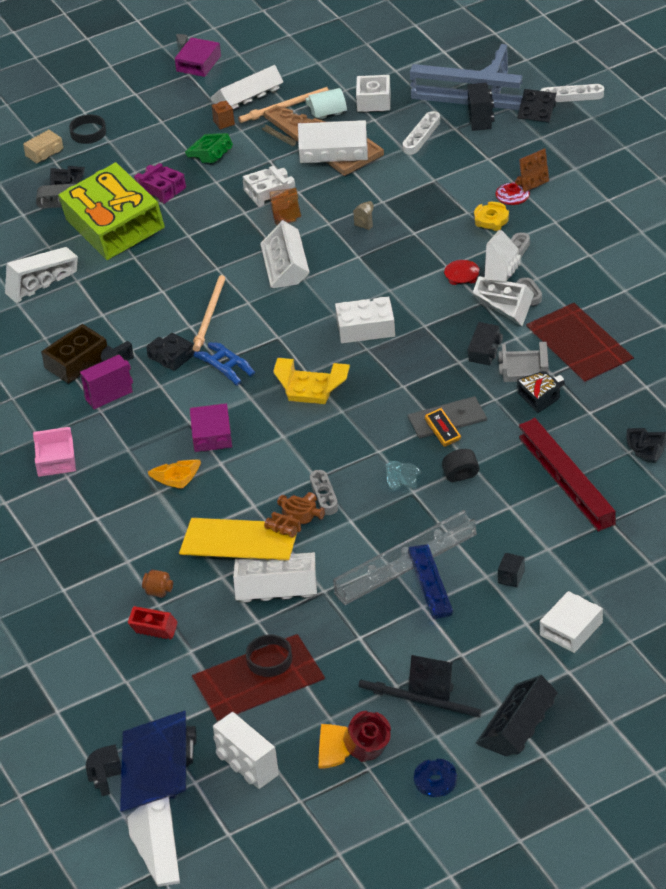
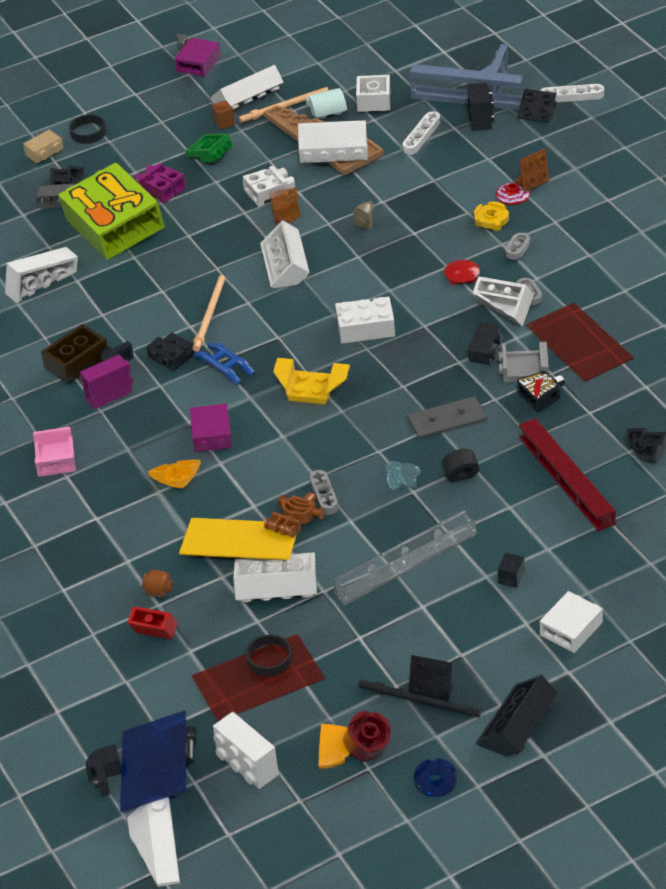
(288, 140): dark tan piece -> none
(430, 581): clear blue plate -> none
(442, 427): tile -> none
(501, 258): white slope -> none

